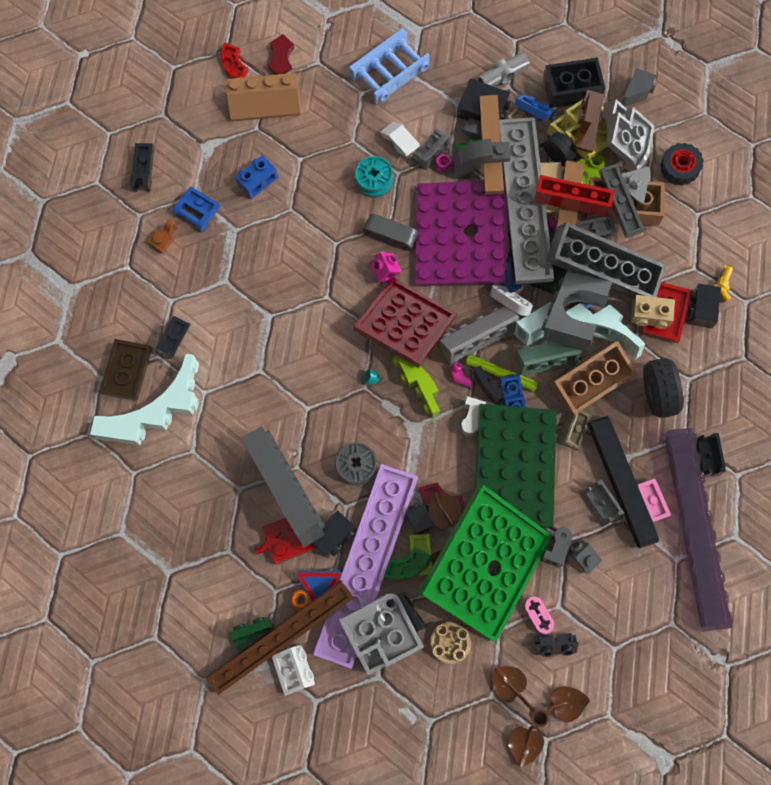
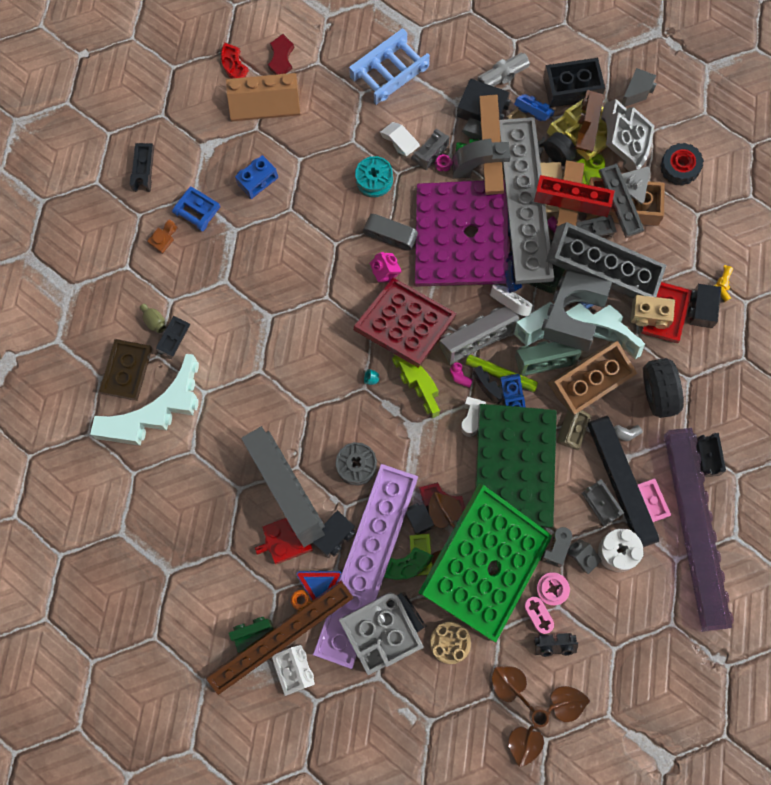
(153, 319): none -> olive plant
(550, 598): none -> bright pink gear
(620, 561): none -> white brick
(627, 434): none -> light grey arm

